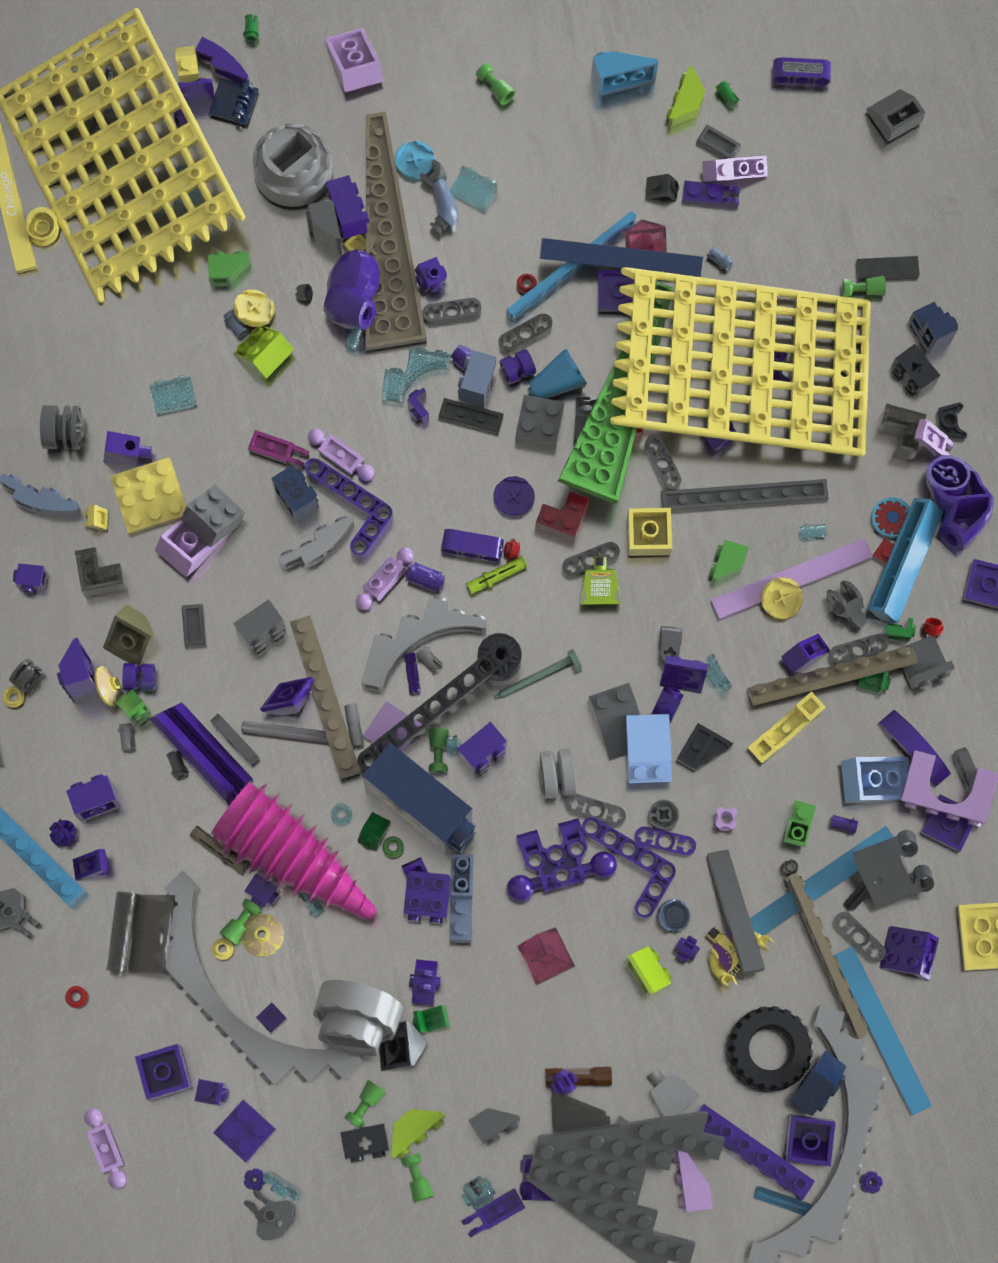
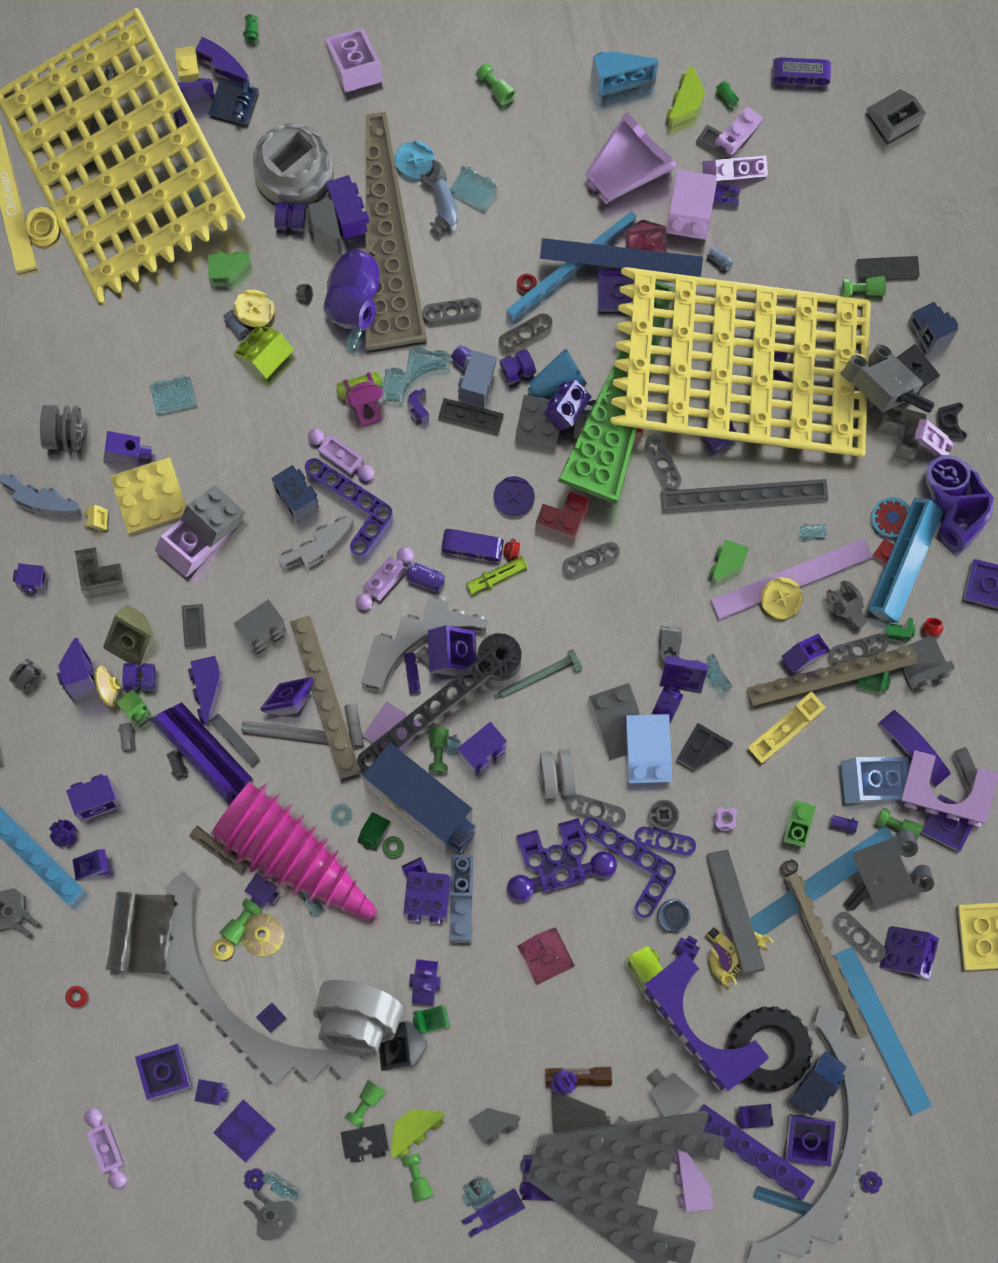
(10, 691): light yellow plate -> none
(207, 681): none -> dark purple slope
(276, 449): magenta hinge -> none
(290, 216): none -> dark purple wheel
(355, 243): light yellow tile -> none
(362, 391): none -> magenta piece
(430, 275): dark purple brick -> none
(451, 650): none -> dark purple brick
(567, 404): none -> dark purple brick
(600, 584): lime torso -> none
(627, 161): none -> lavender cone
(649, 531): light yellow brick -> none
(662, 186): pearl dark grey bracket -> none
(691, 204): none -> lavender slope
(726, 1066): none -> dark purple arch
(739, 130): none -> lavender plate
(755, 1116): none -> dark purple bracket
(885, 380): none -> dark grey piece
(885, 818): none -> bright green piece

